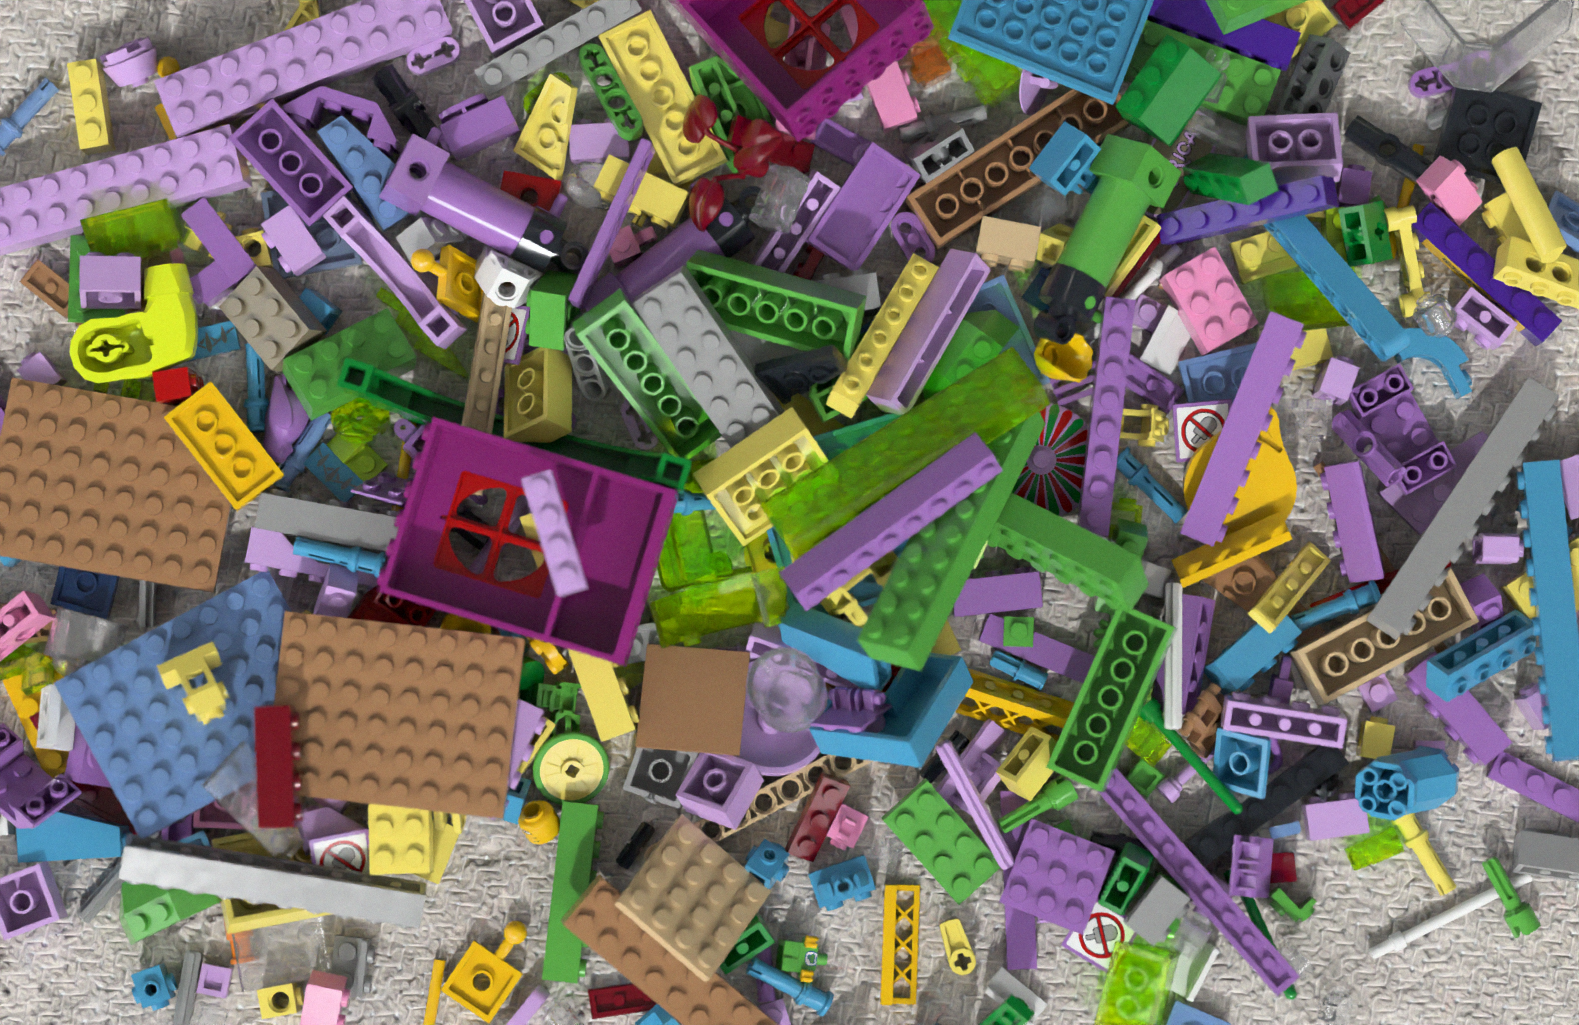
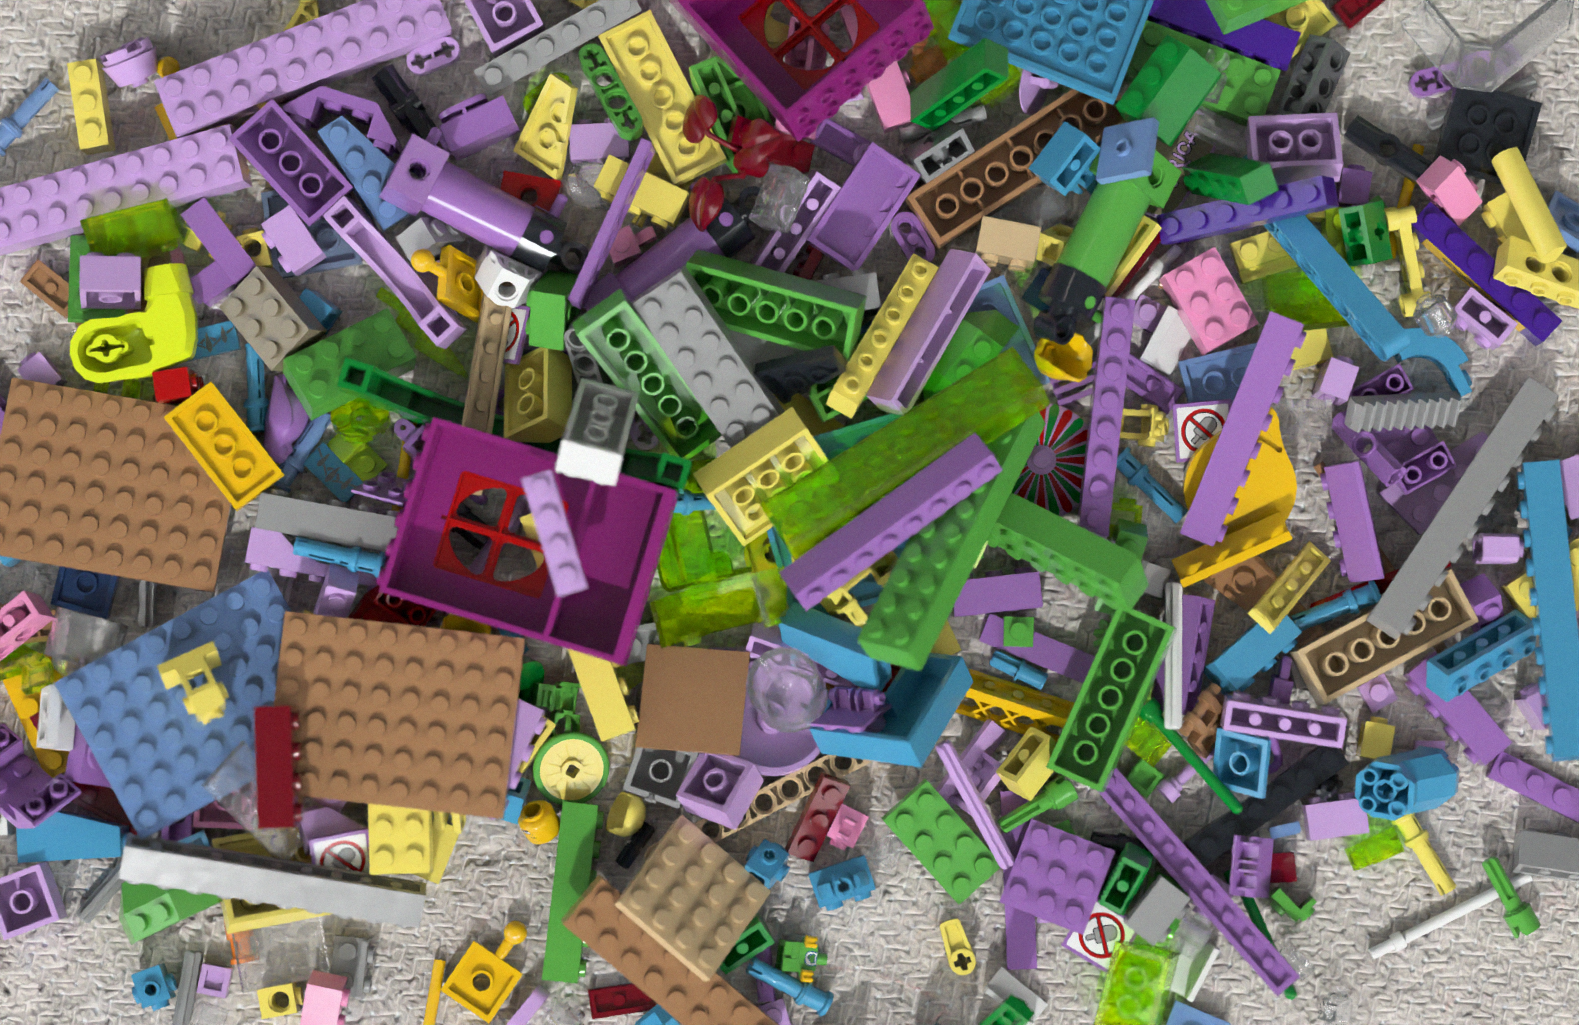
(553, 657): yellow plate -> none
(597, 432): none -> white brick
(626, 815): none -> light yellow hair
(888, 944): yellow fence -> none
(935, 765): black axle -> none
(959, 84): none -> green brick
(1127, 151): none -> medium blue plate
(1402, 410): none -> light grey gear

